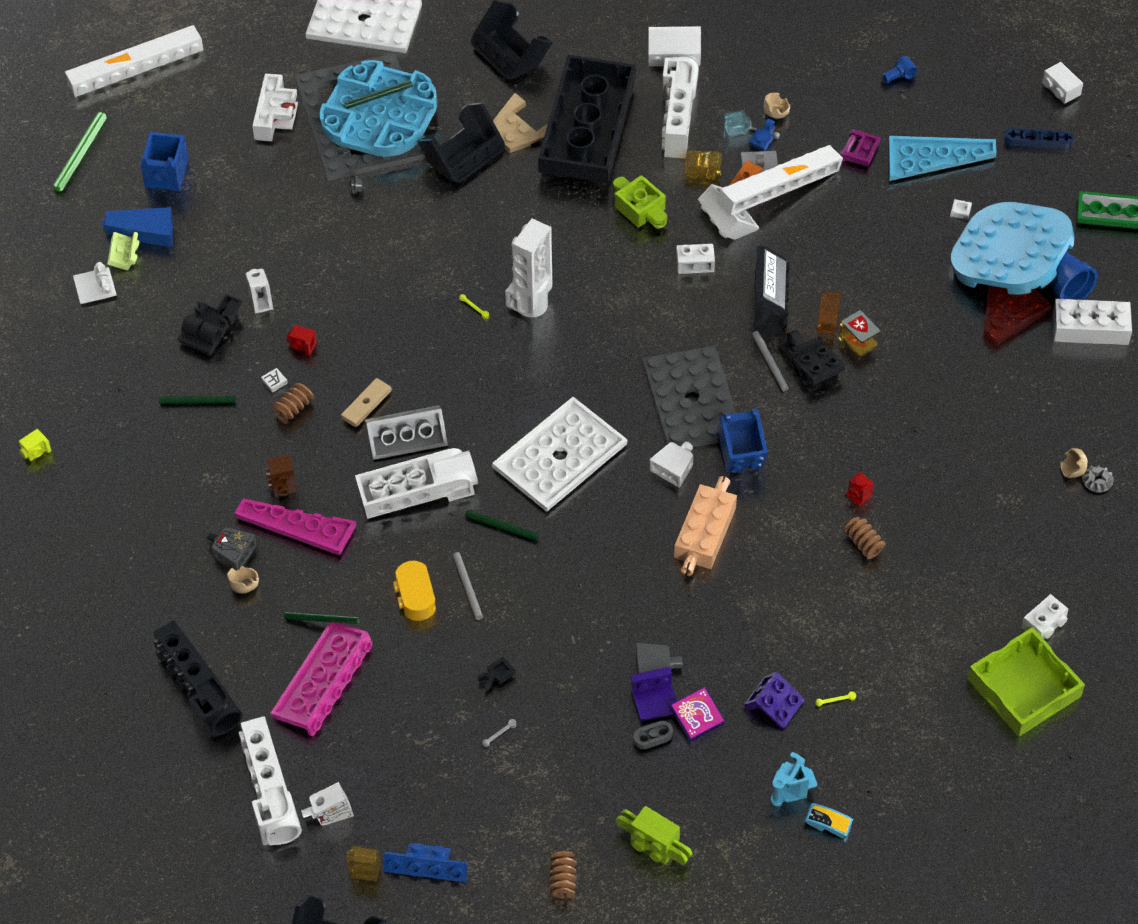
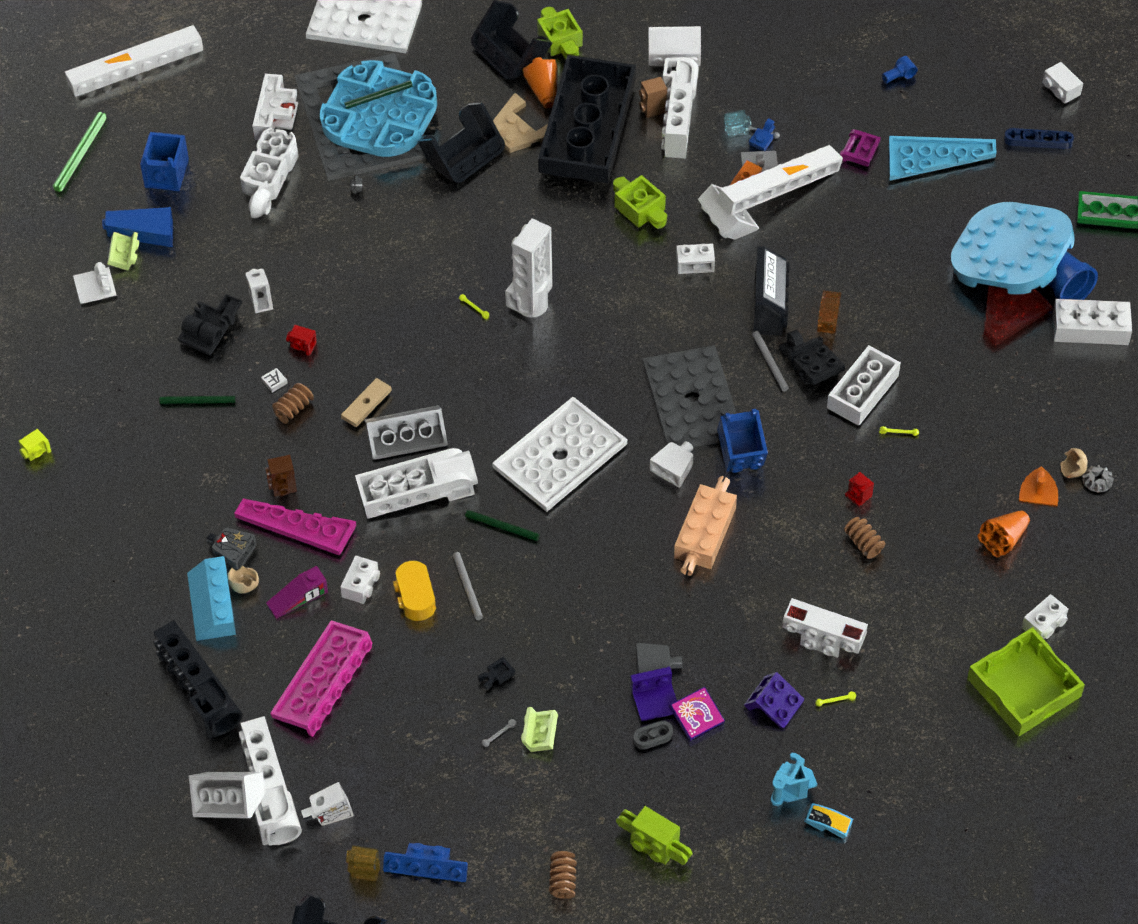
(211, 599): none -> medium azure slope
(226, 794): none -> white slope
(268, 169): none -> white brick
(298, 592): none -> magenta slope
(321, 617): dark green bar -> none
(360, 579): none -> white brick
(539, 729): none -> yellowish green bracket
(542, 79): none -> orange cone
(561, 31): none -> lime brick
(653, 97): none -> medium nougat brick
(703, 164): clear yellow brick -> none
(775, 106): tan hair -> none
(824, 629): none -> white piece
(858, 333): piece -> none
(863, 385): none -> white brick
(883, 430): none -> neon yellow hinge
(961, 209): white tile -> none
(1003, 532): none -> orange cone
(1039, 488): none -> orange shield

